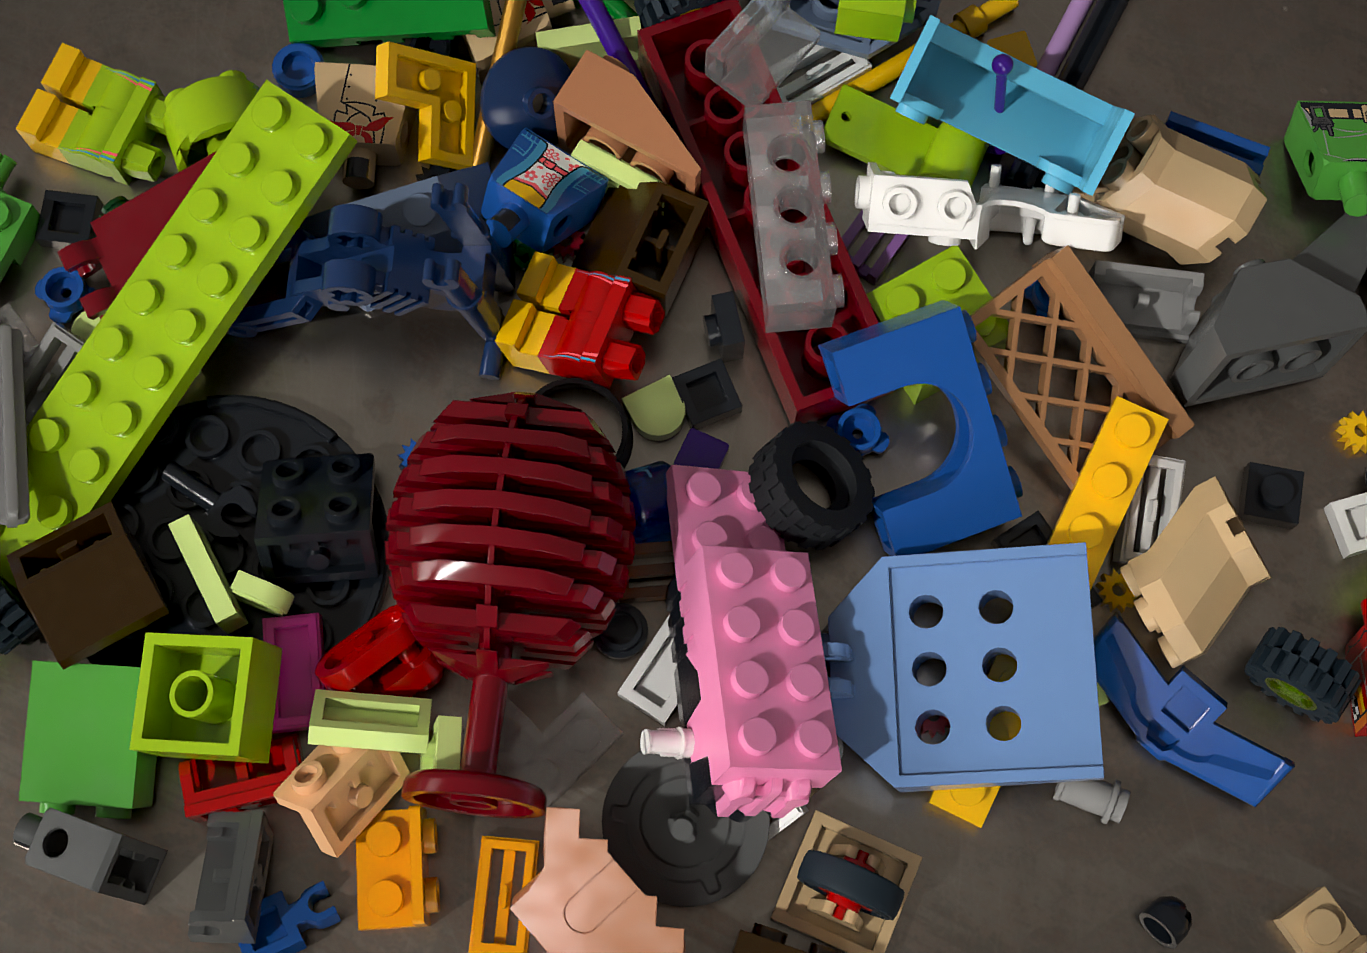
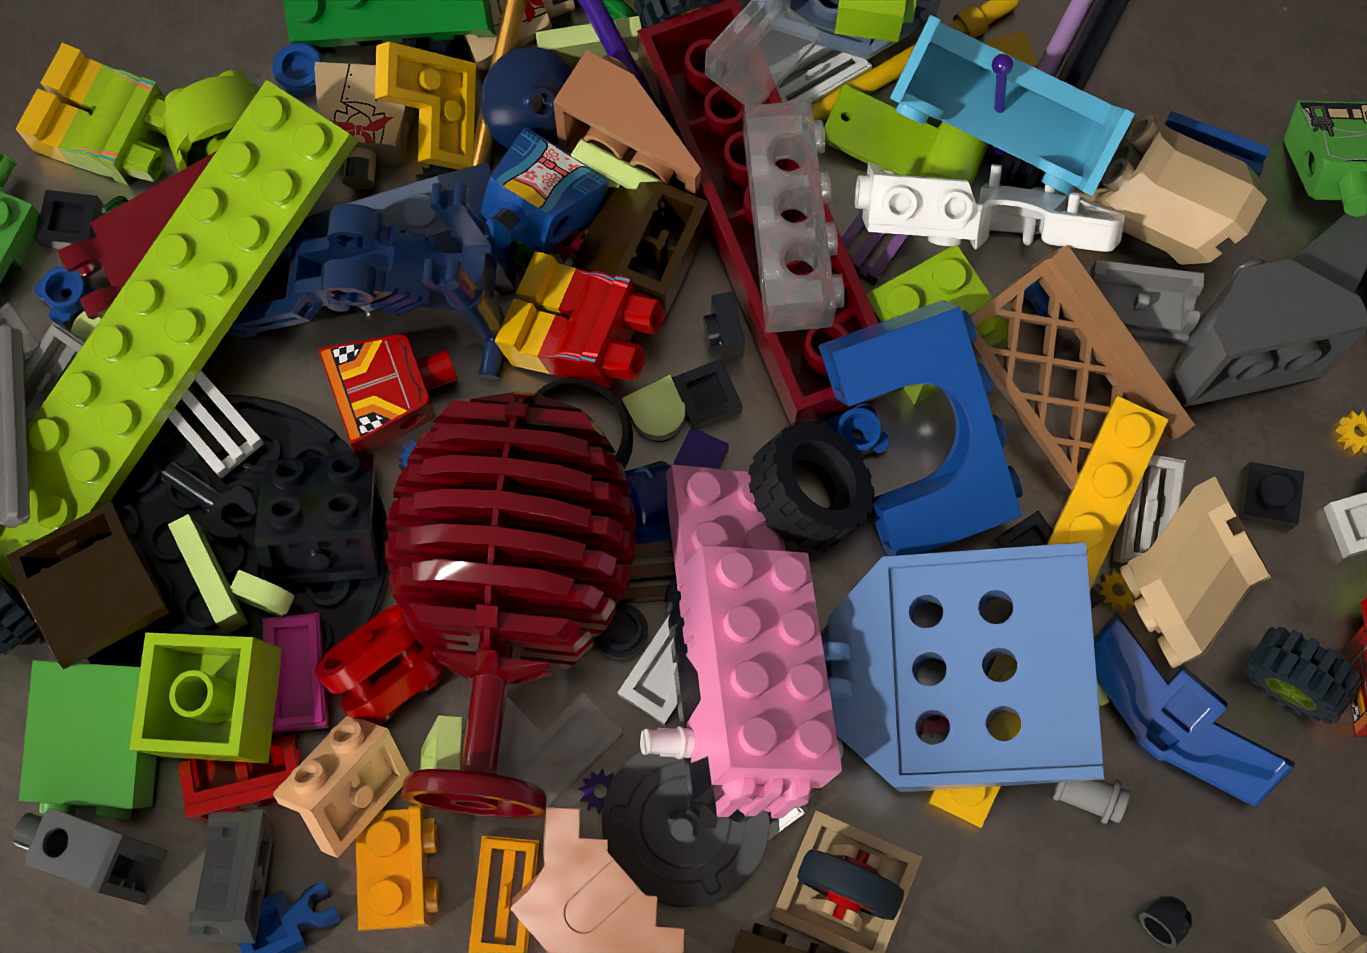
(237, 454): none -> white tile
(370, 721): yellowish green tile -> none
(383, 388): none -> red torso
(591, 784): none -> dark purple piece

